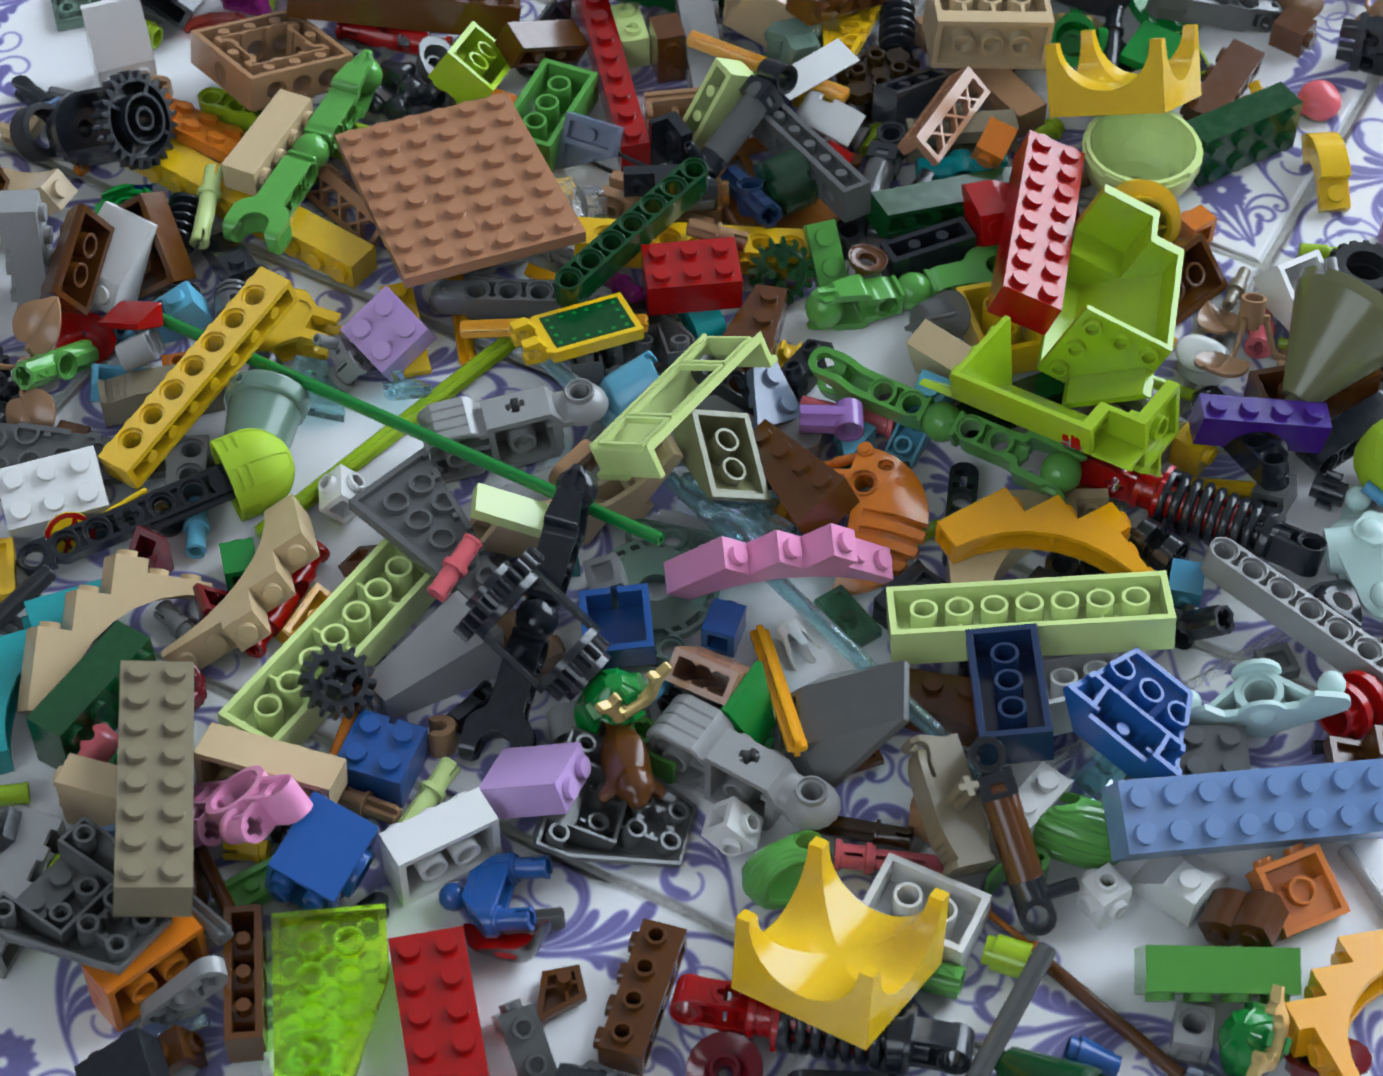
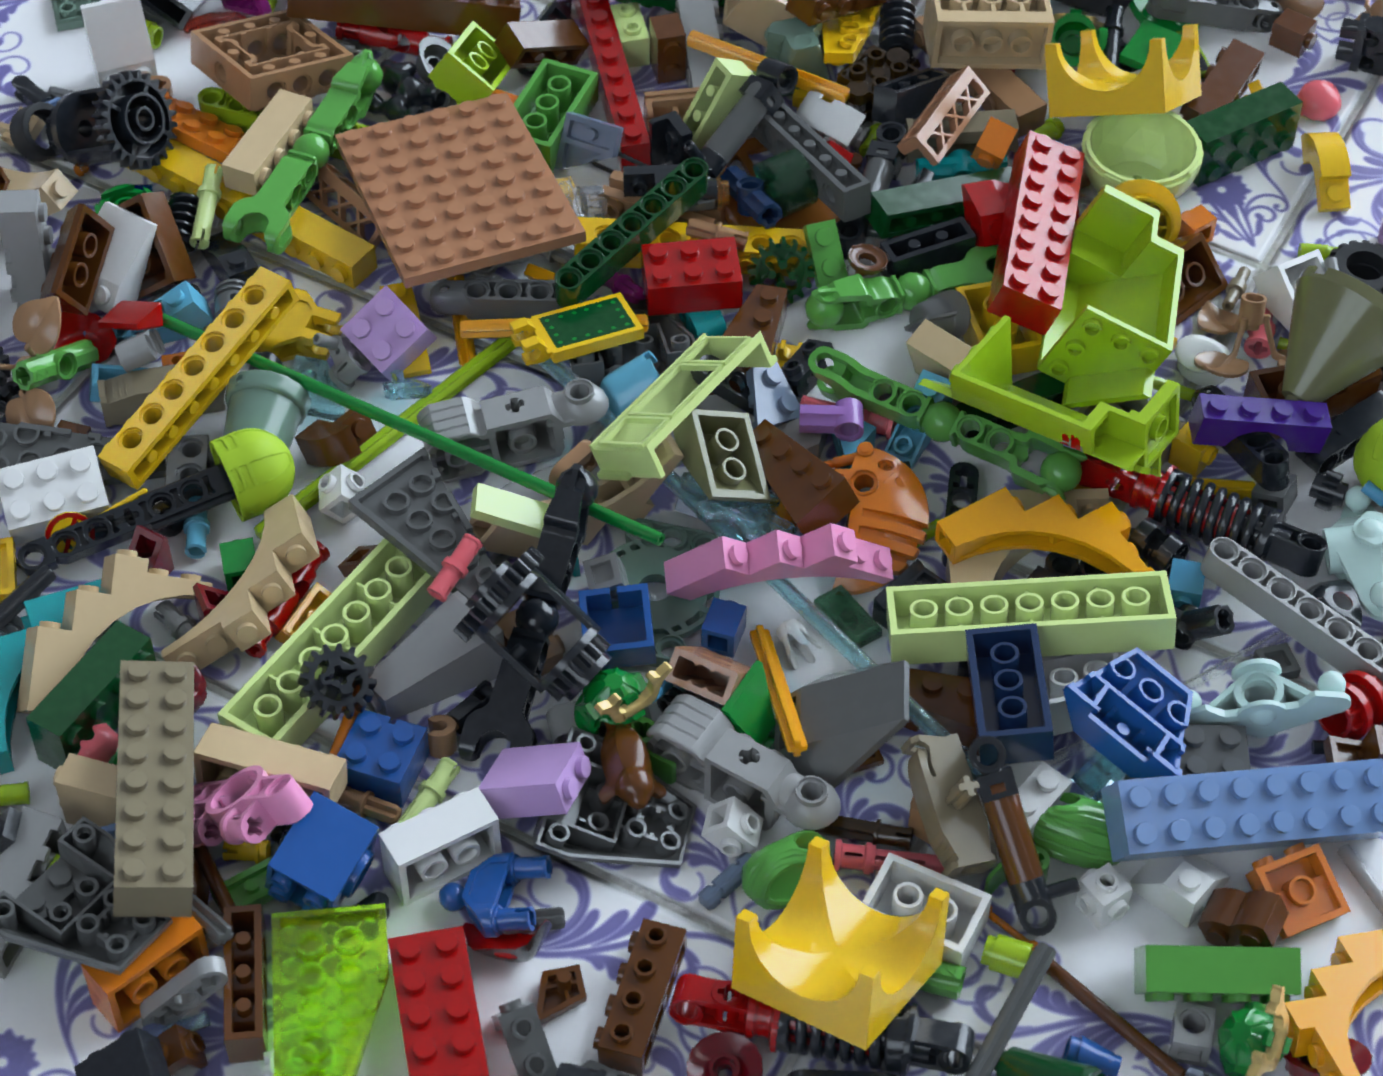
(335, 442): none -> reddish brown brick
(723, 884): none -> sand blue axle
(821, 66): white sticker -> none

